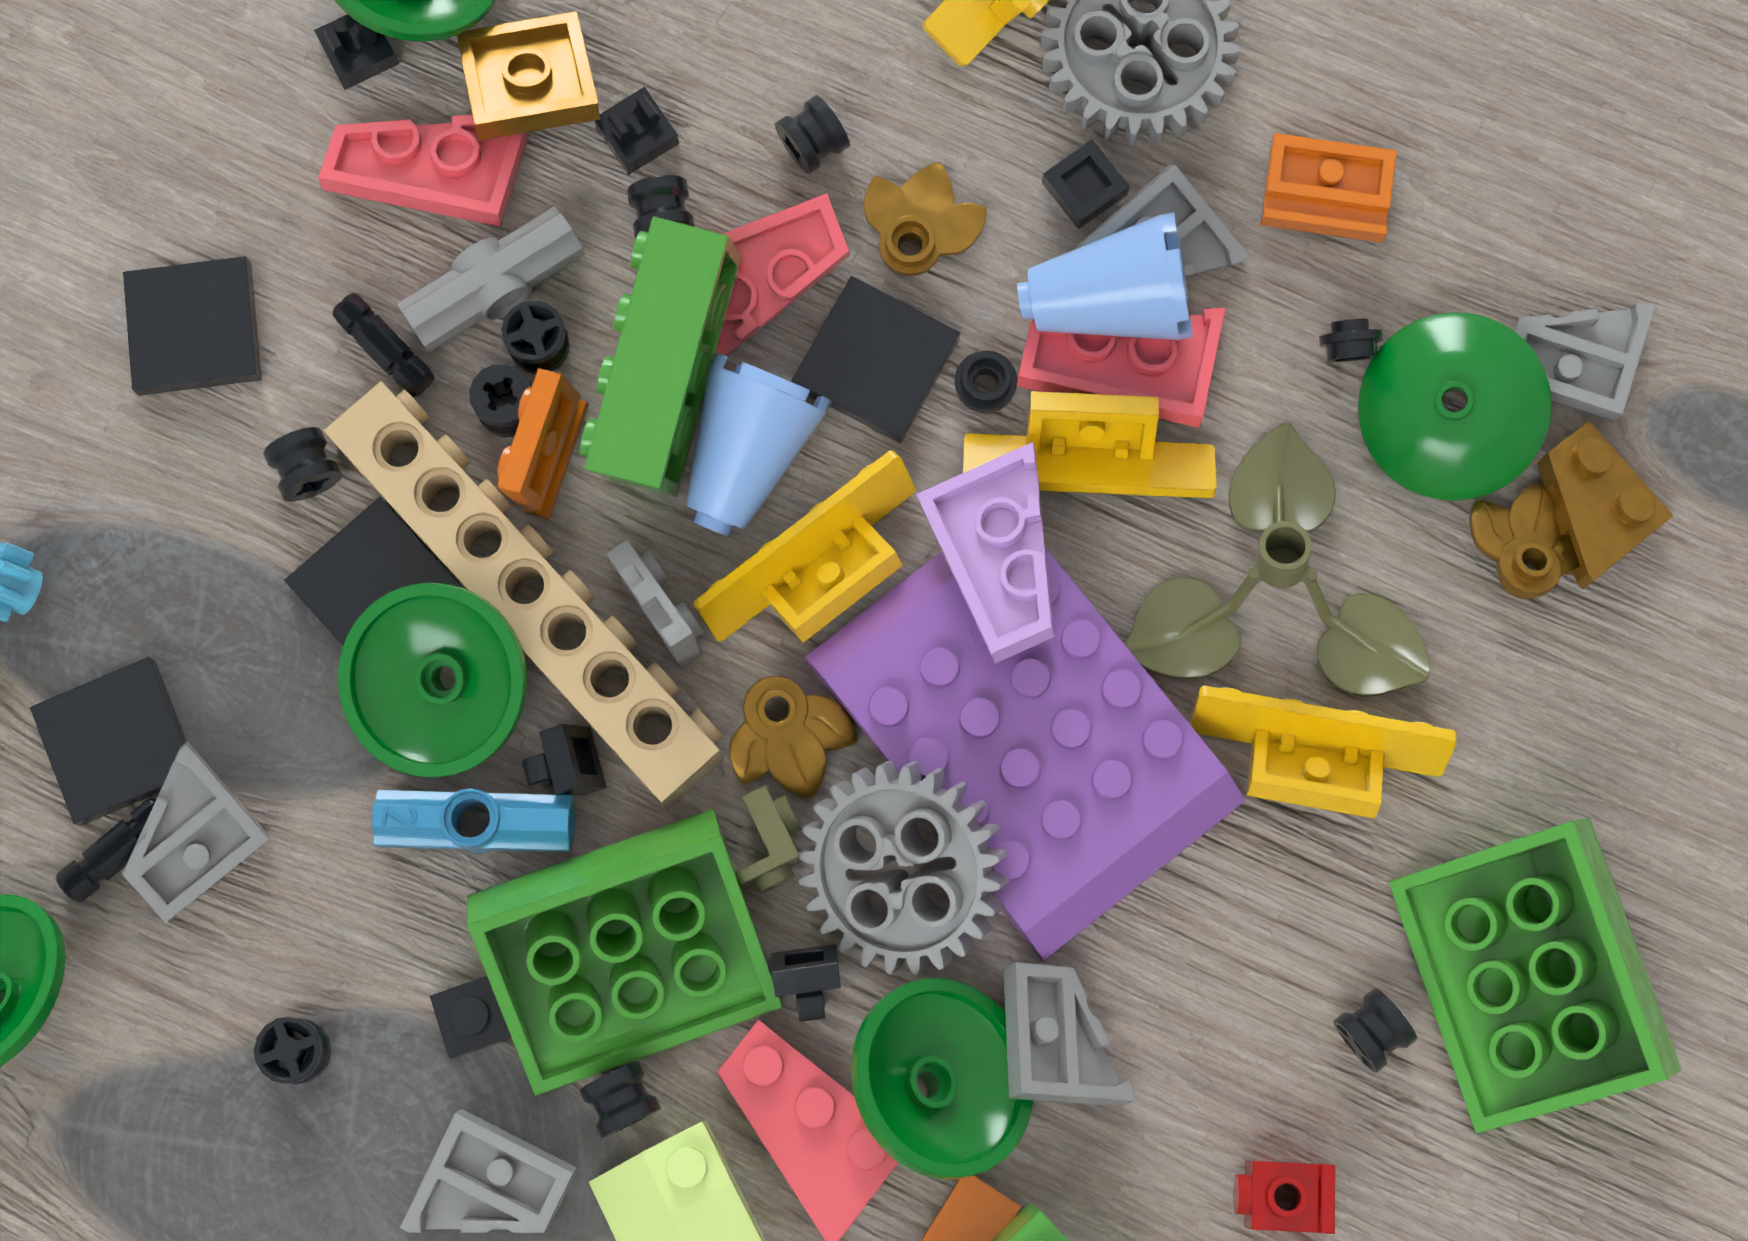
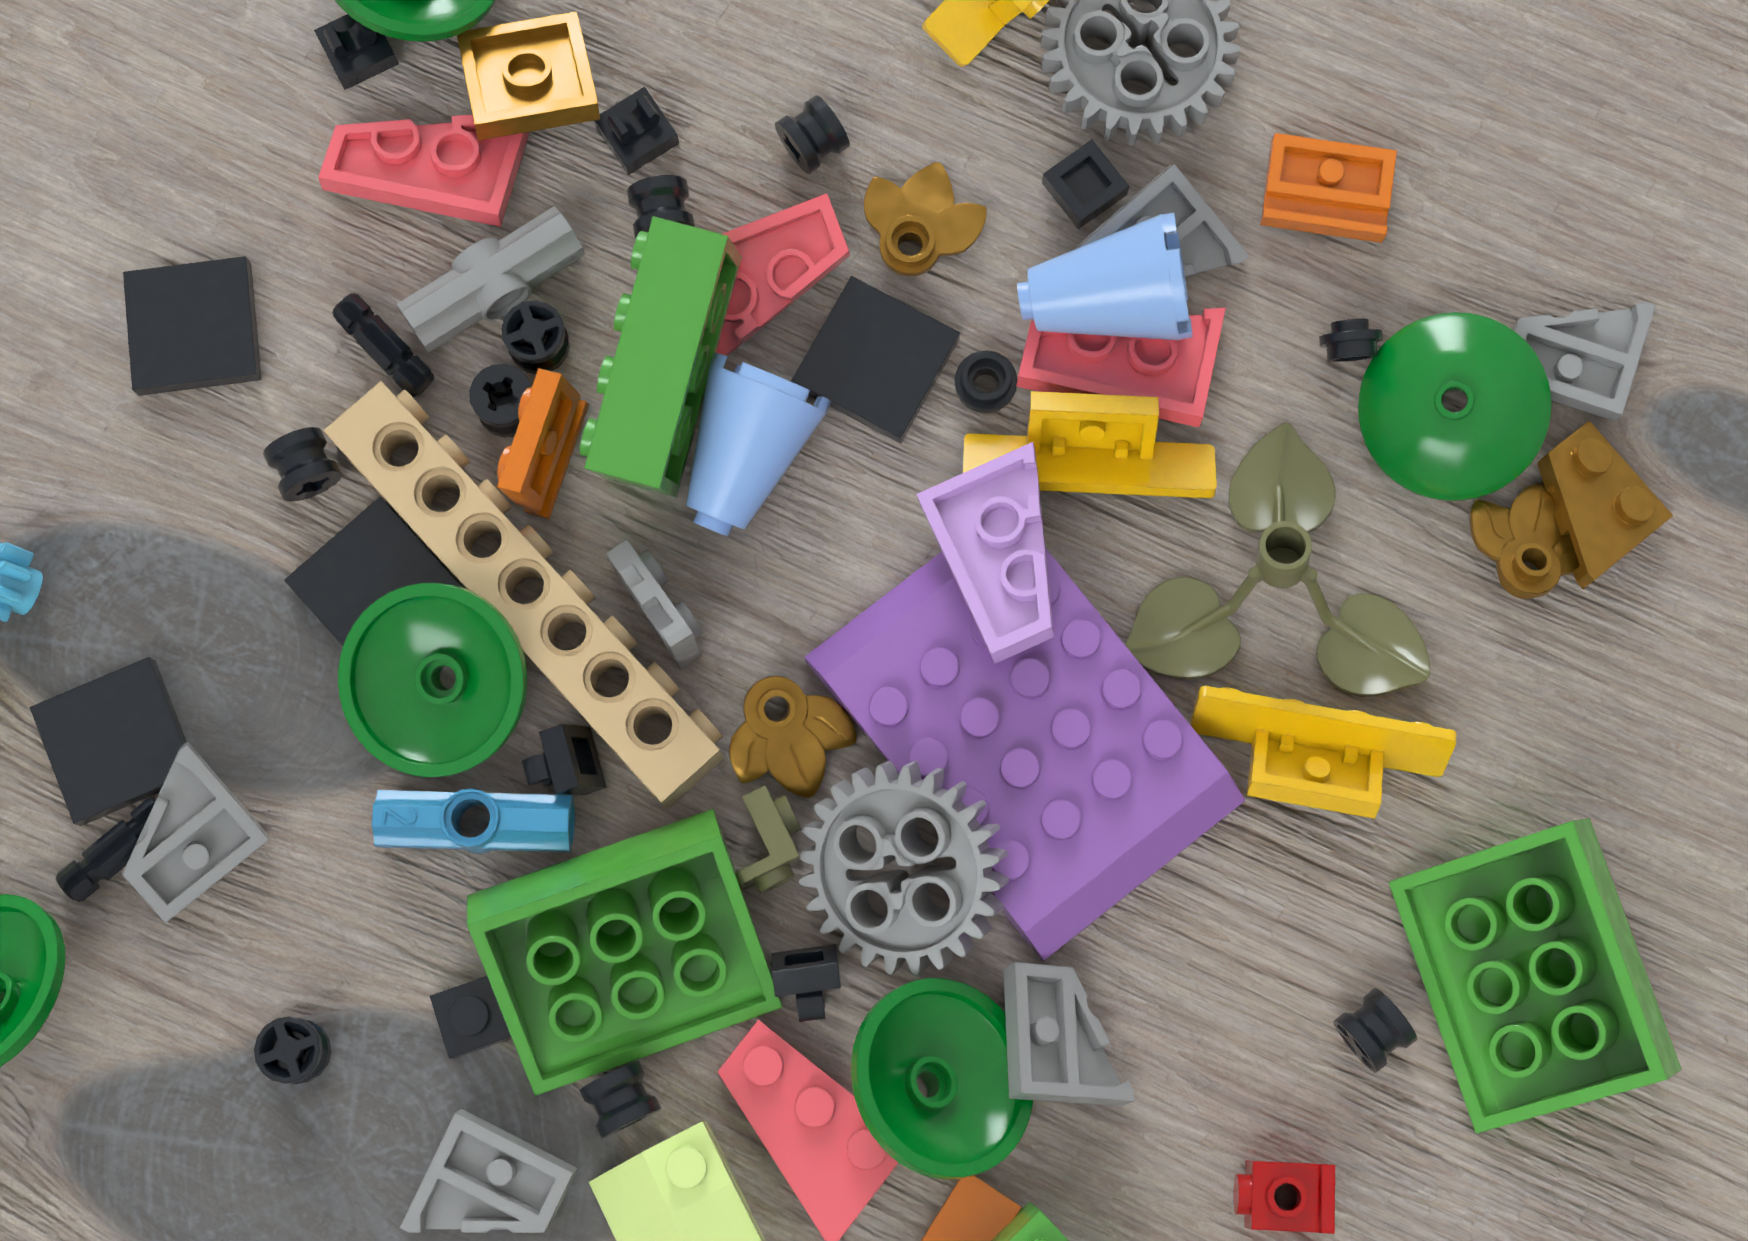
(817, 562): yellow bracket -> none

